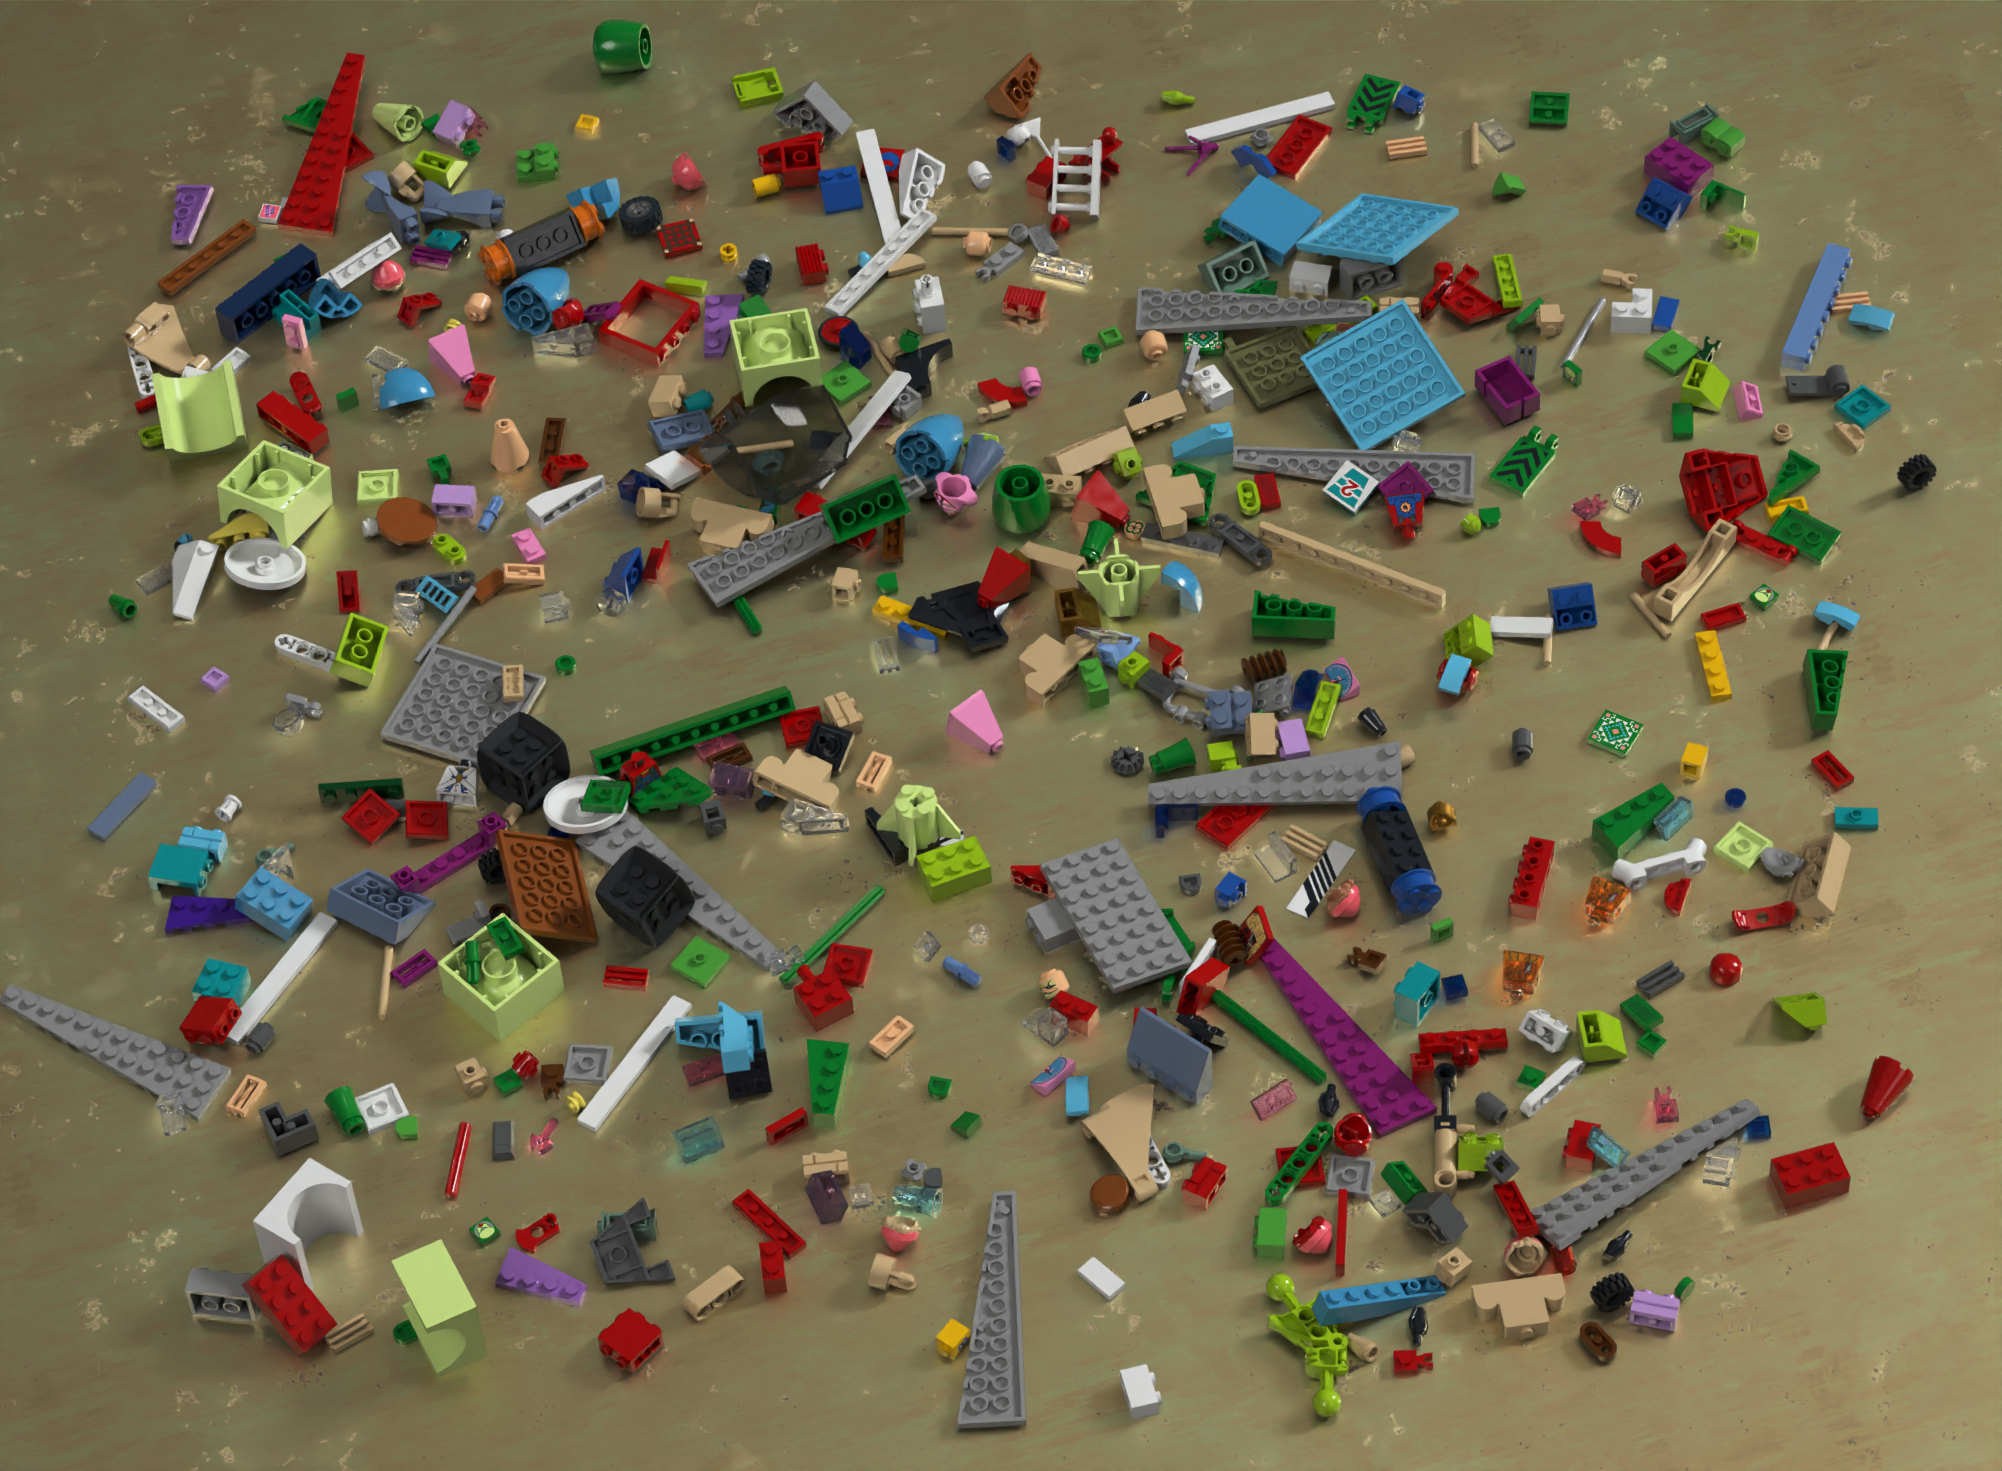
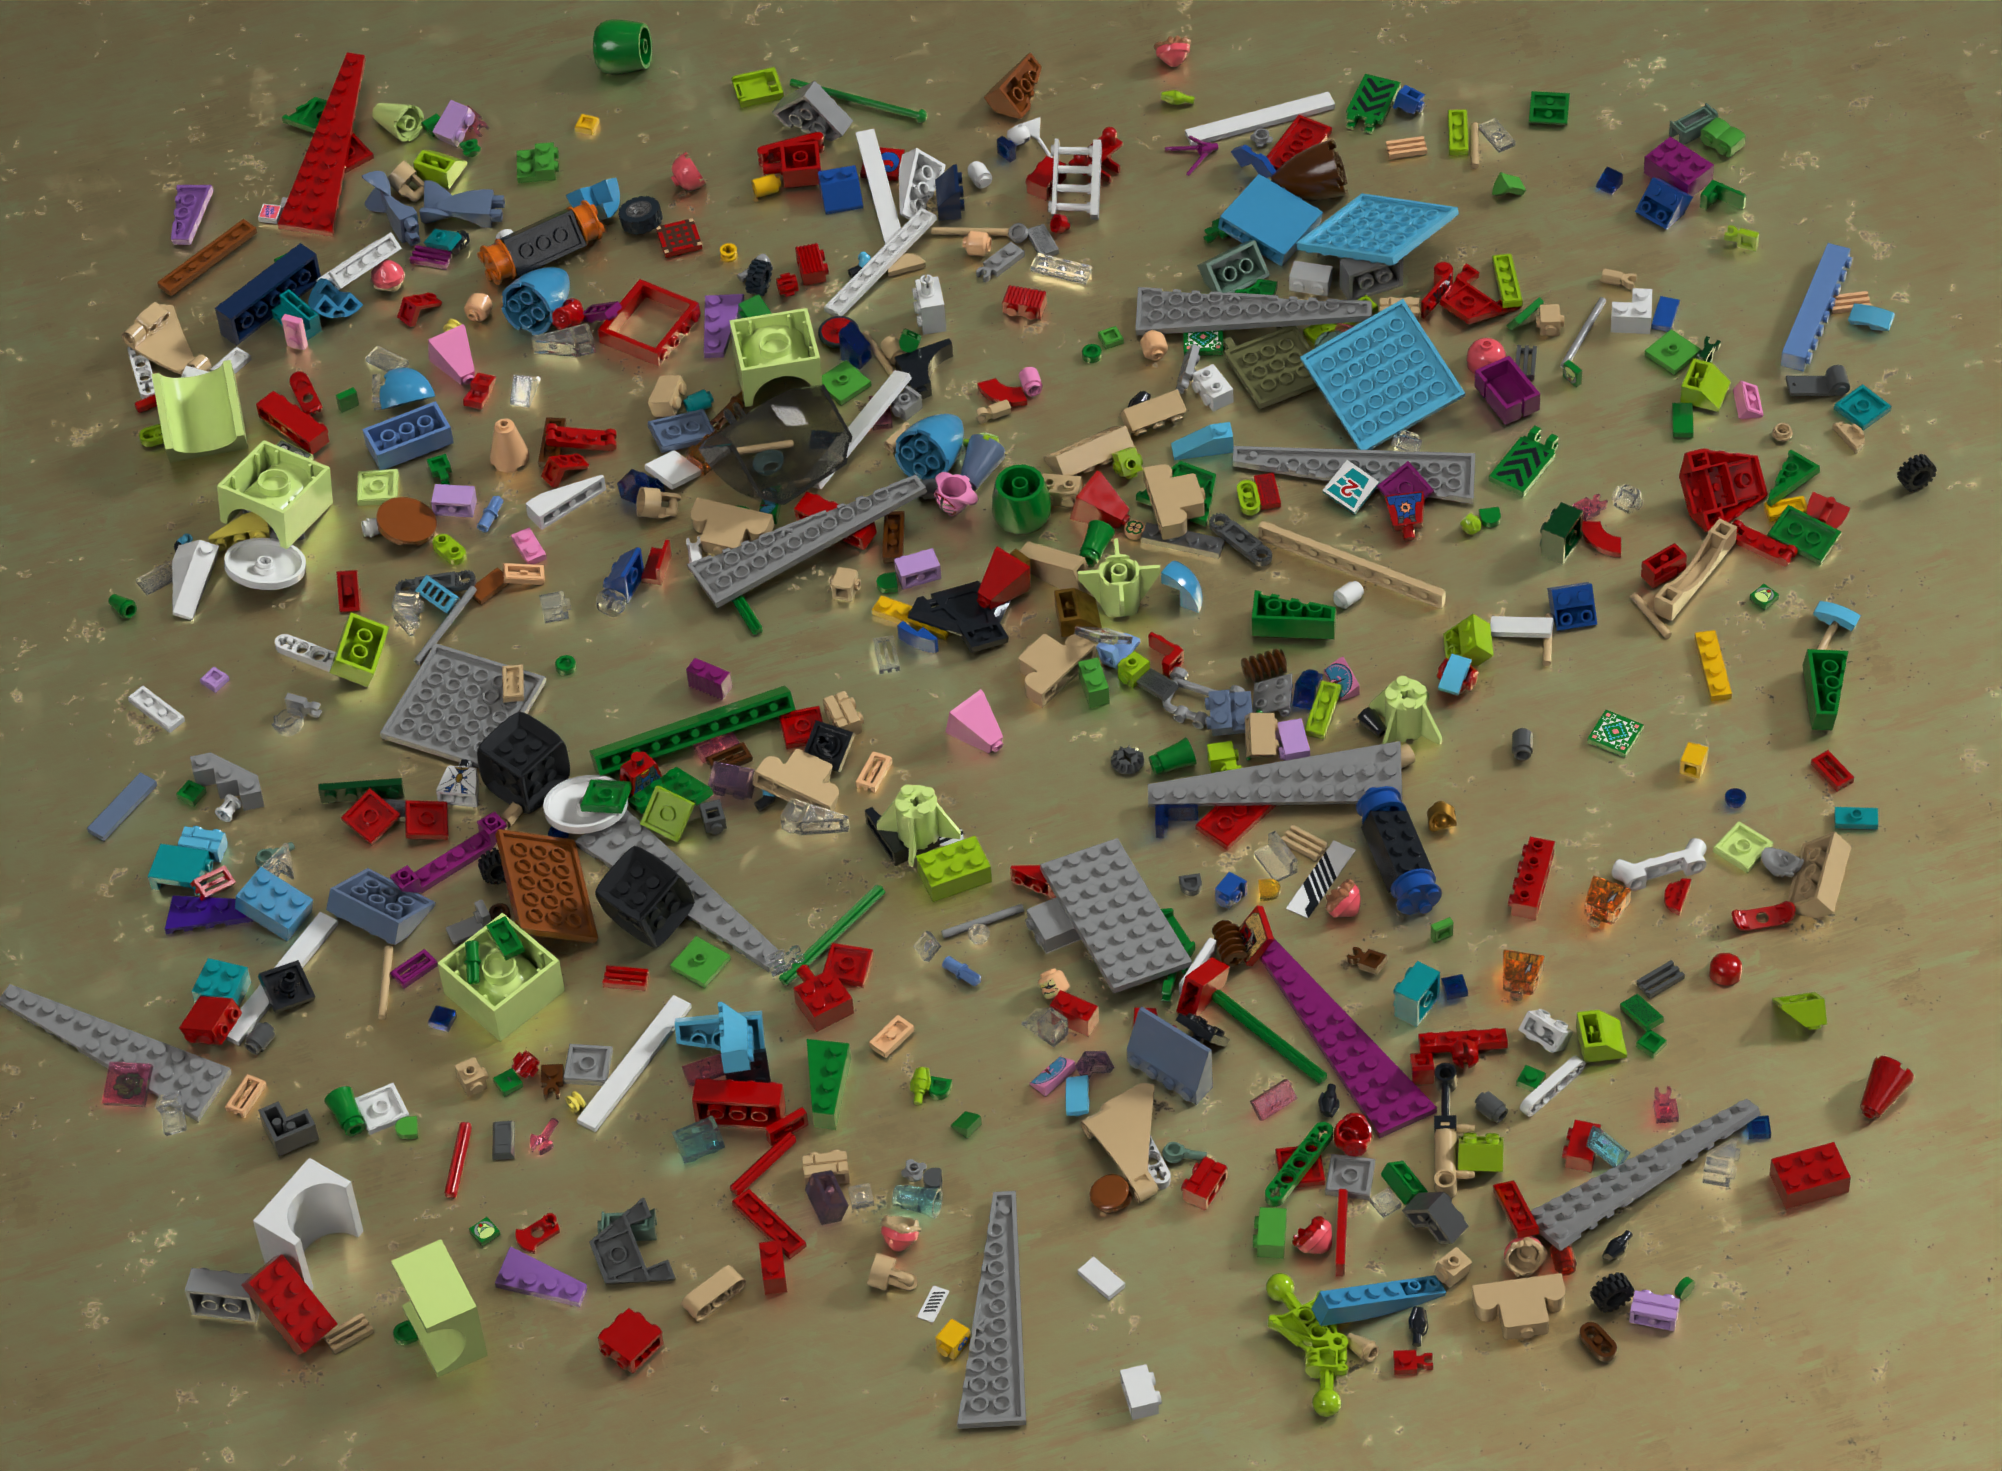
(127, 1084): none -> clear pink tile
(191, 793): none -> green tile
(201, 889): none -> tile
(229, 778): none -> light grey brick
(289, 981): none -> black plate
(408, 436): none -> medium blue brick
(442, 1018): none -> clear blue plate
(523, 389): none -> clear slope
(580, 438): none -> red plate
(667, 813): none -> lime plate
(686, 286): lime slope -> none
(694, 550): none -> white bar
(709, 678): none -> magenta brick
(738, 1102): none -> red brick
(763, 1163): none -> red axle
(787, 284): none -> red gear
(864, 508): green slope -> none
(917, 568): none -> lavender brick
(920, 1084): none -> lime piece
(921, 116): none -> green bar
(933, 1304): none -> white sticker
(949, 194): none -> dark blue slope
(983, 920): none -> light grey piece
(1094, 1062): none -> bracket
(1173, 50): none -> coral hair
(1269, 889): none -> clear yellow tile
(1314, 173): none -> reddish brown cylinder
(1348, 594): none -> white brick
(1406, 711): none -> yellowish green brick
(1458, 132): none -> lime tile
(1484, 352): none -> coral cylinder
(1509, 1166): dark grey brick -> none
(1561, 533): none -> dark green brick
(1610, 180): none -> clear blue slope
(1630, 822): green wedge -> none
(1674, 817): clear light blue slope -> none
(1723, 617): red tile -> none
(1827, 510): none -> red shield

